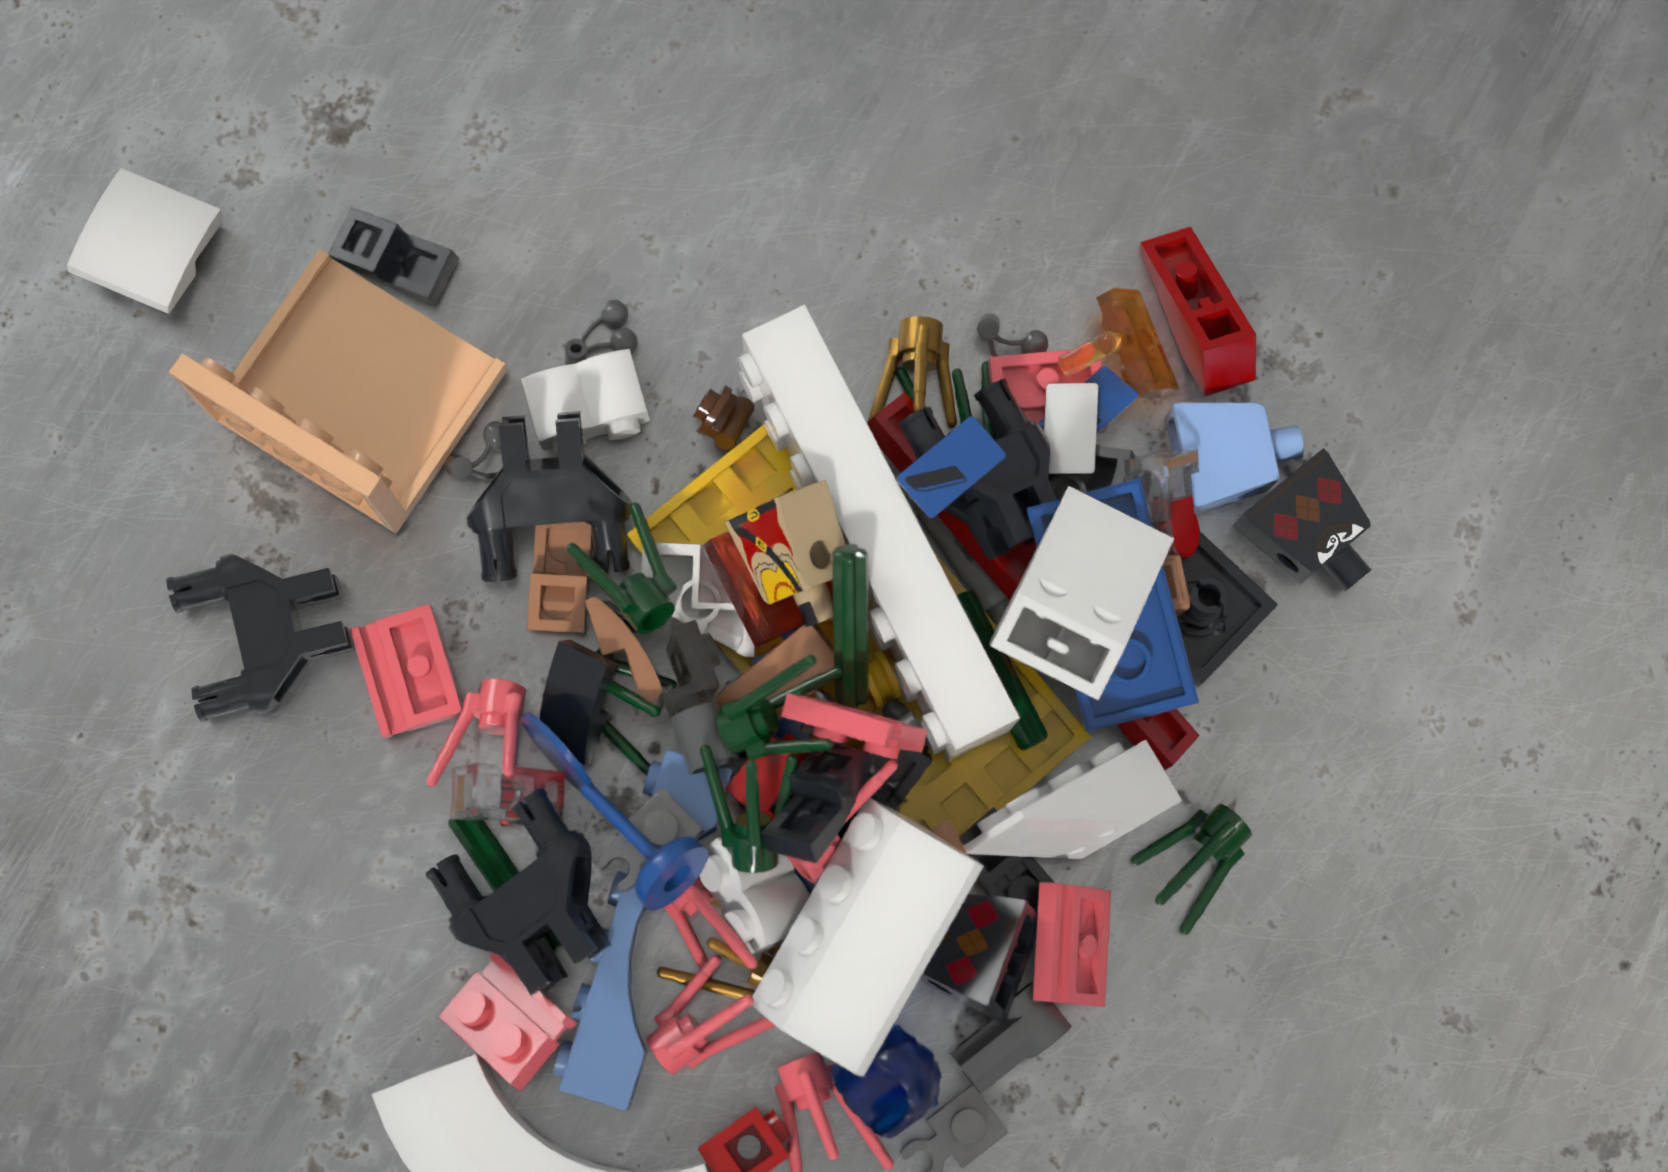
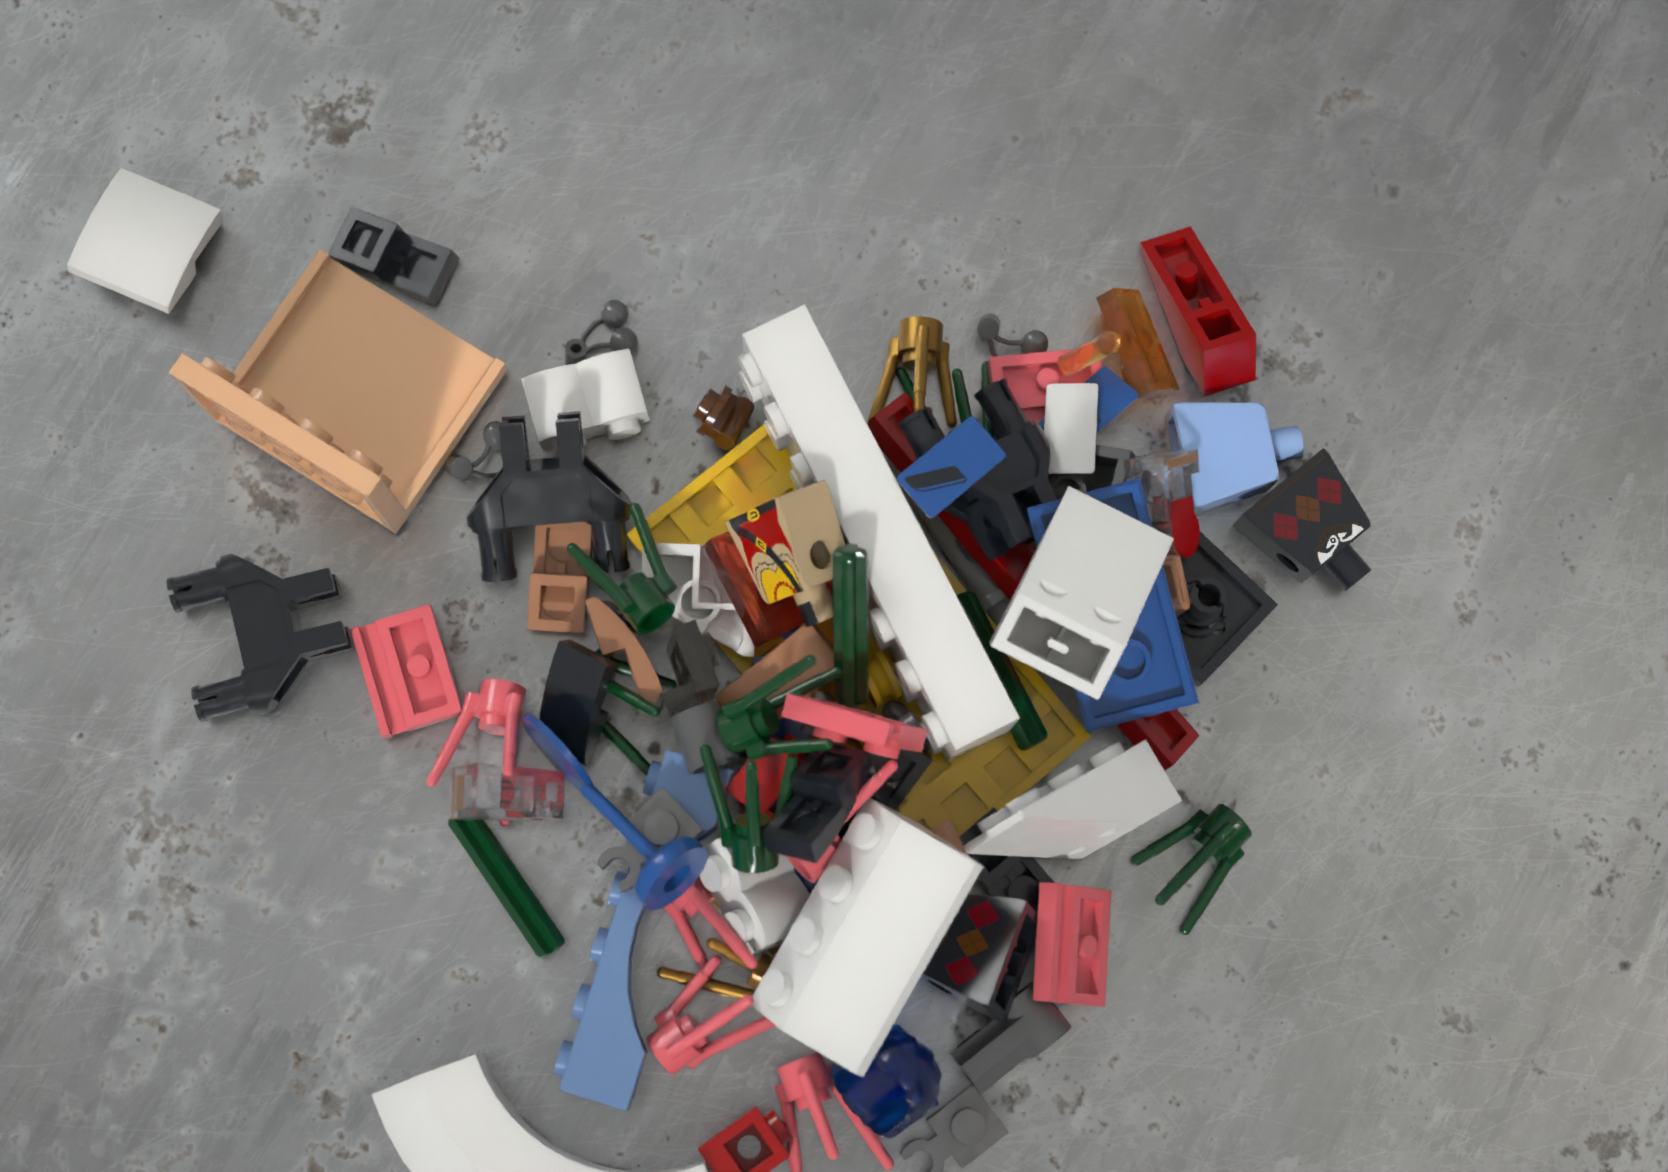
(505, 1022): coral plate -> none
(537, 900): black connector -> none

